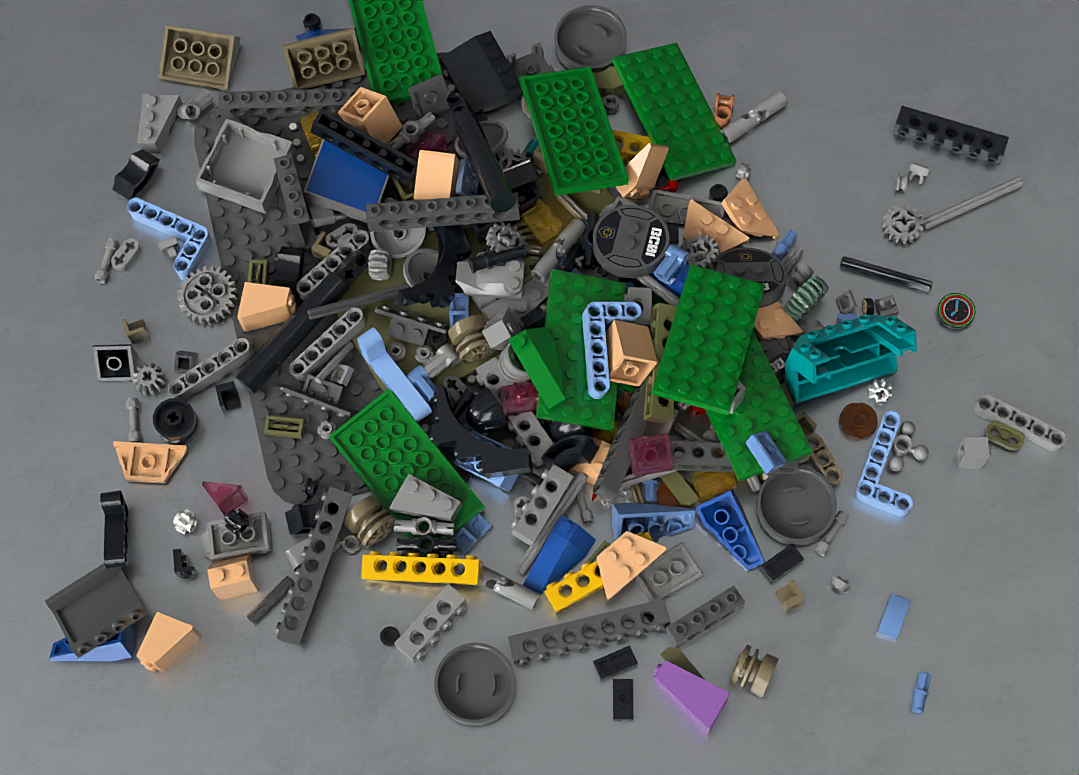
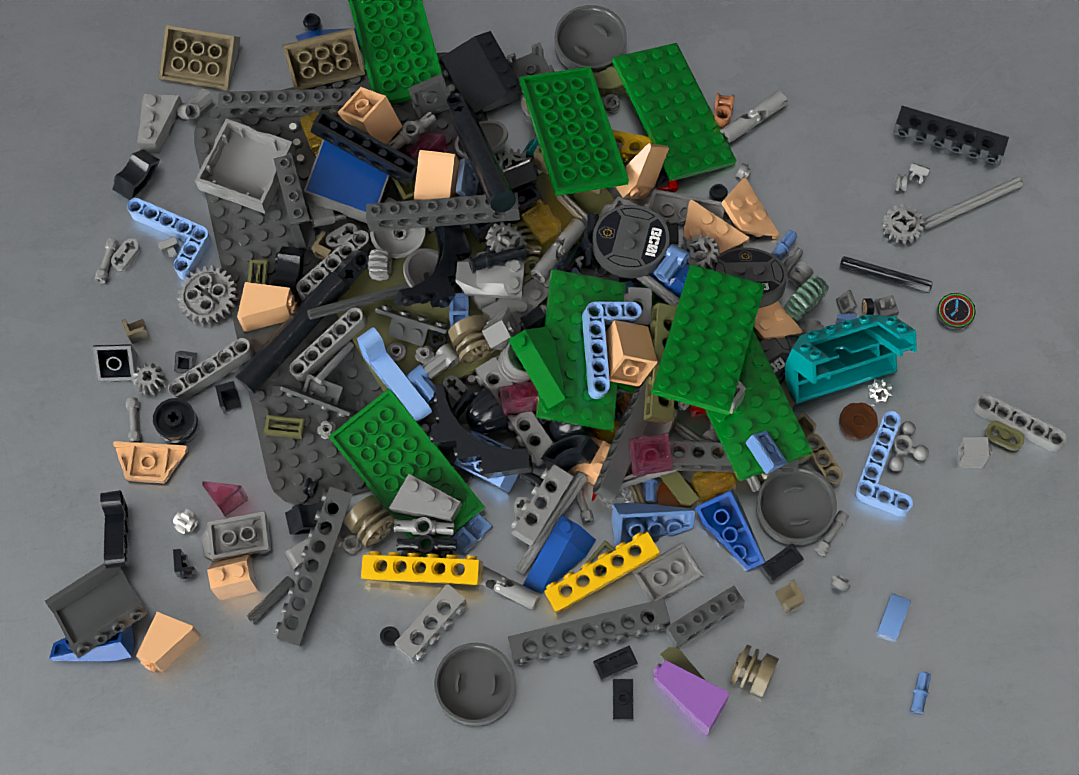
(236, 521): black gear -> none
(341, 374): light grey plate -> none
(626, 560): light nougat wing -> none

